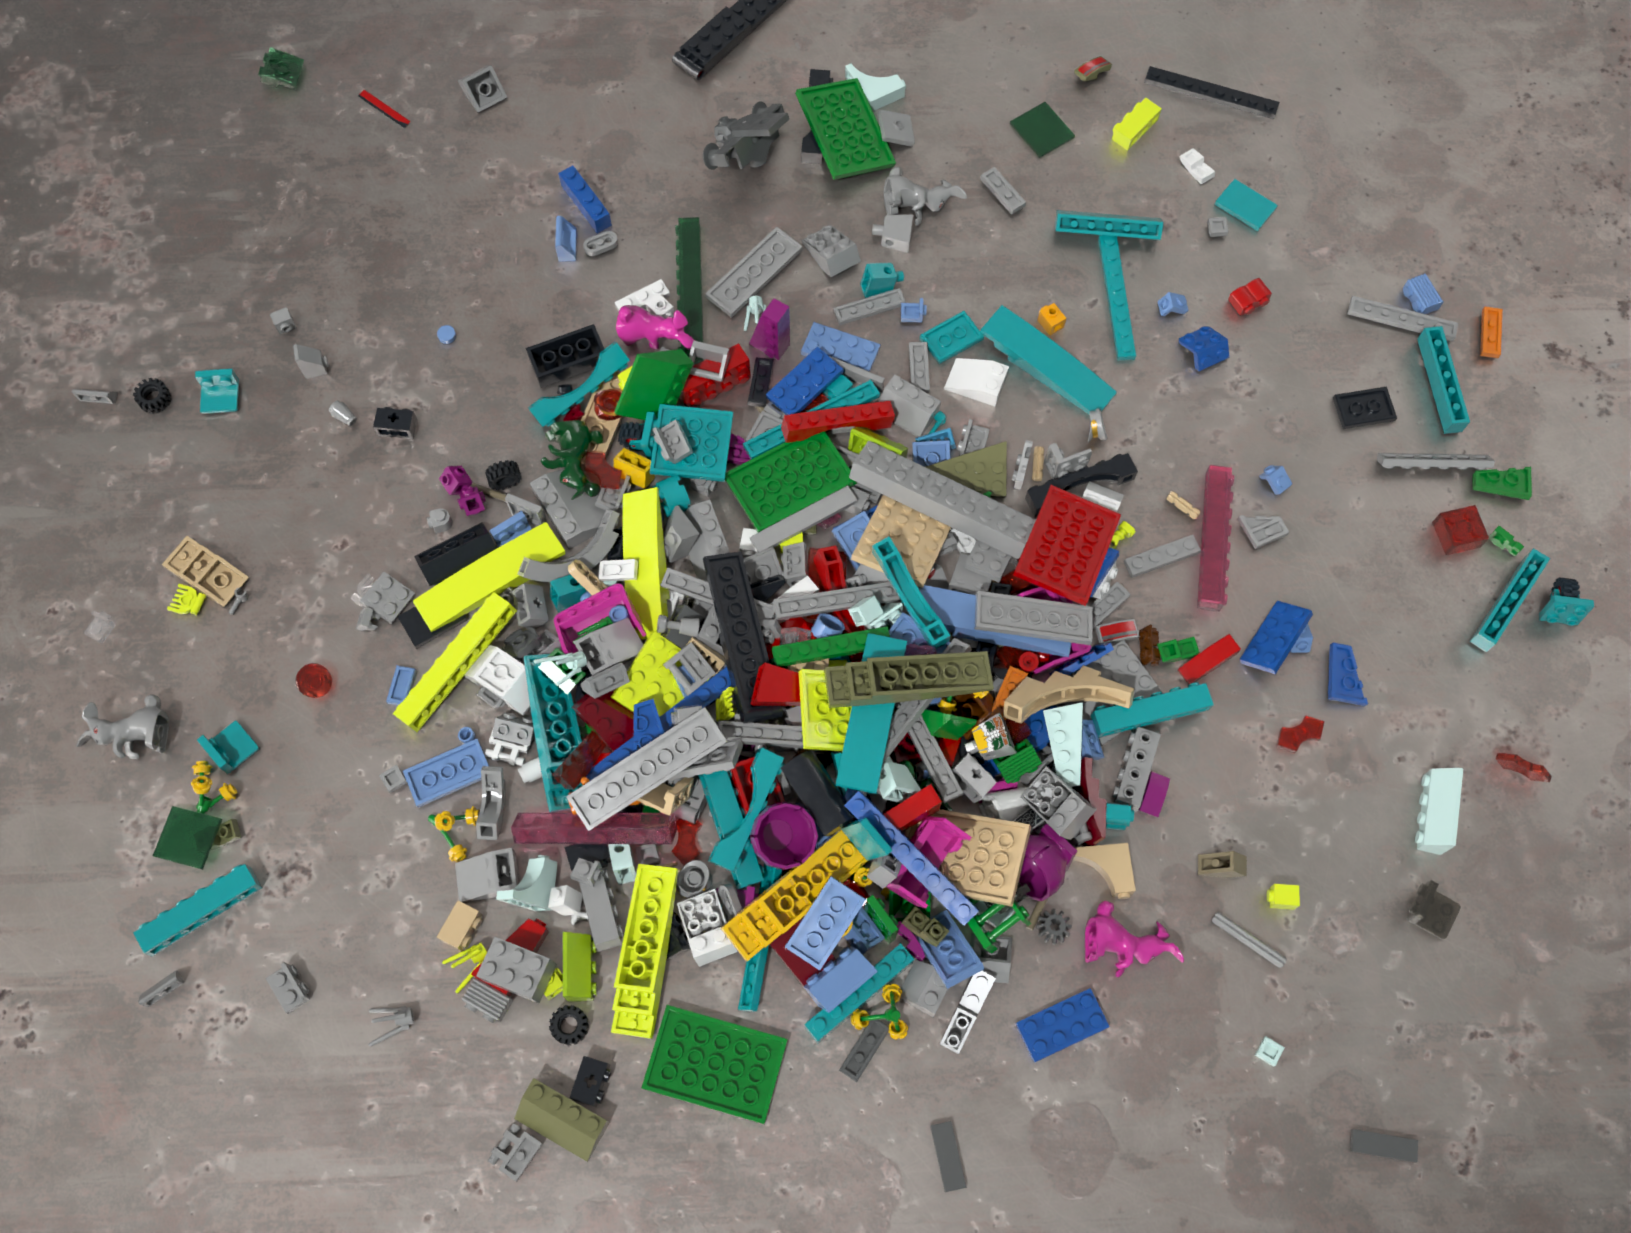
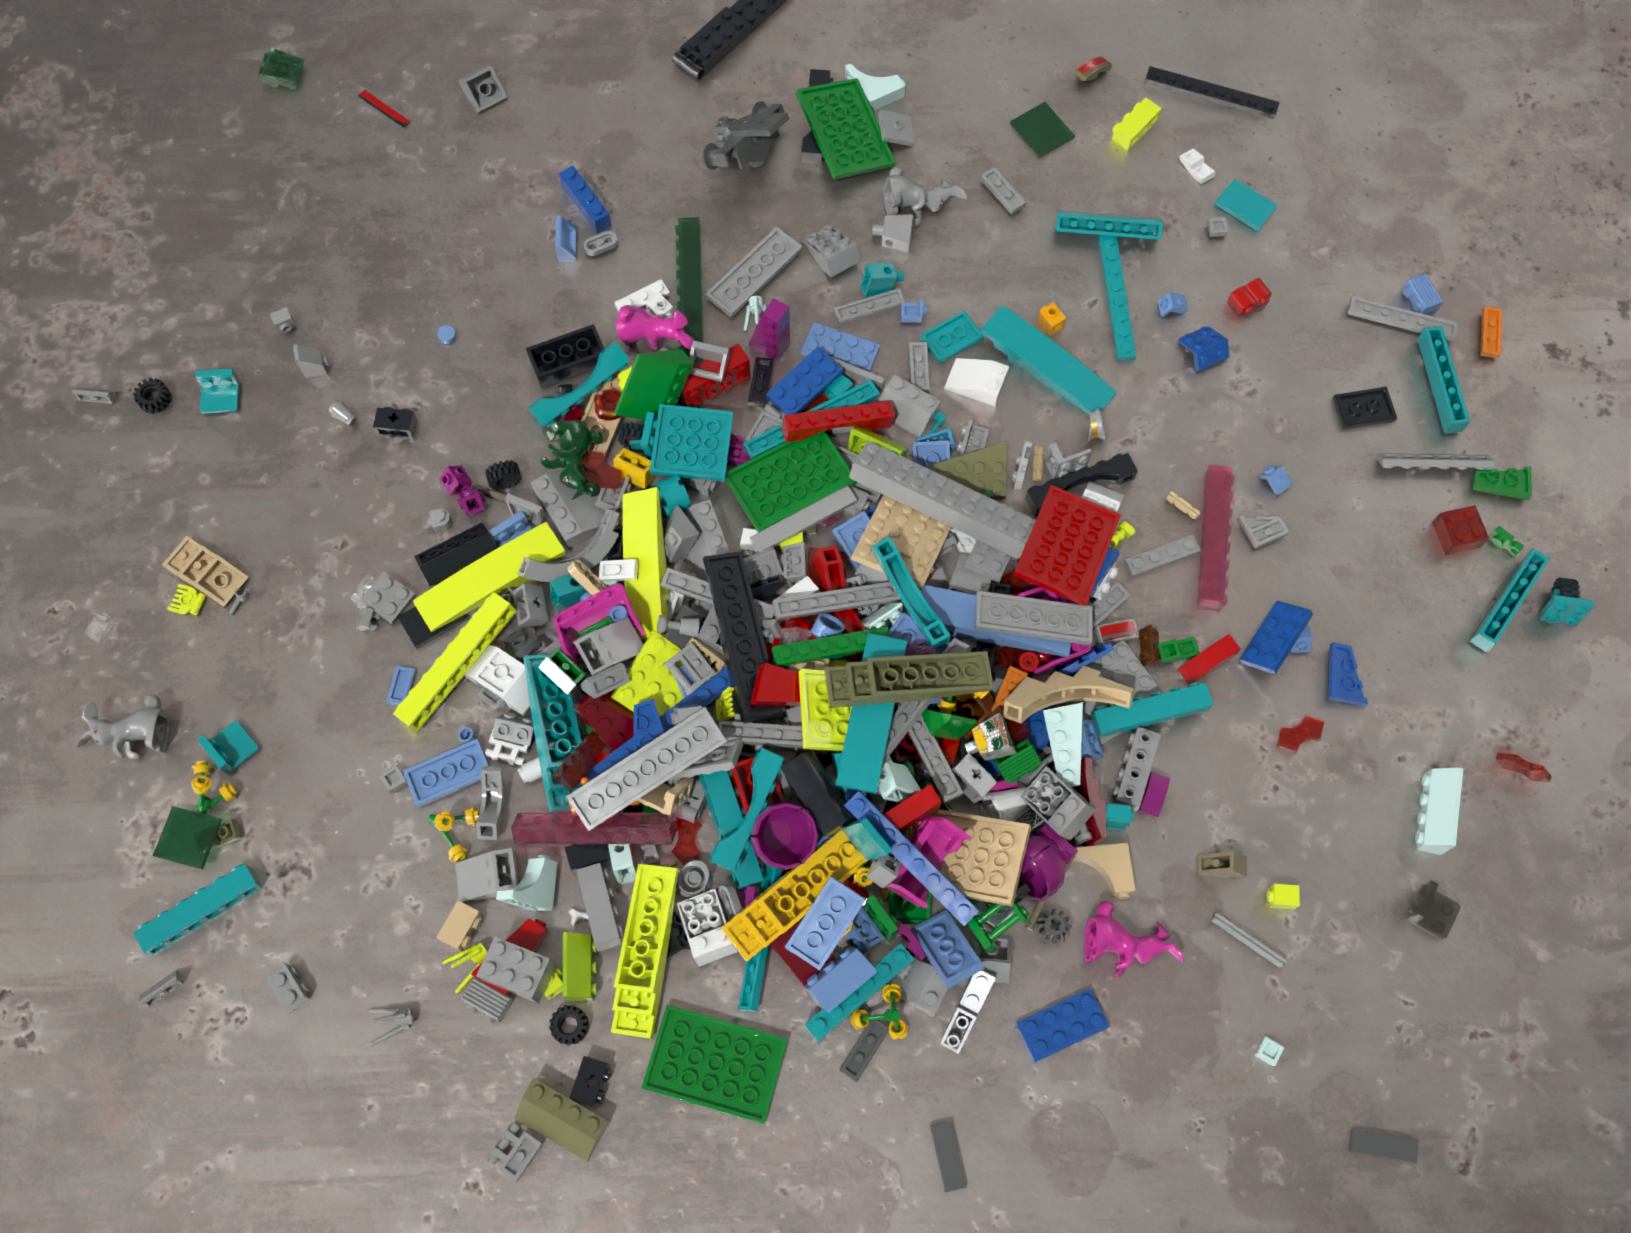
(313, 680): clear red piece -> none
(565, 900): white brick -> none
(572, 660): light aqua plant -> none
(587, 872): light grey bracket -> none
(672, 442): light grey bracket -> none
(865, 611): light aqua brick -> none
(925, 928): olive slope -> none

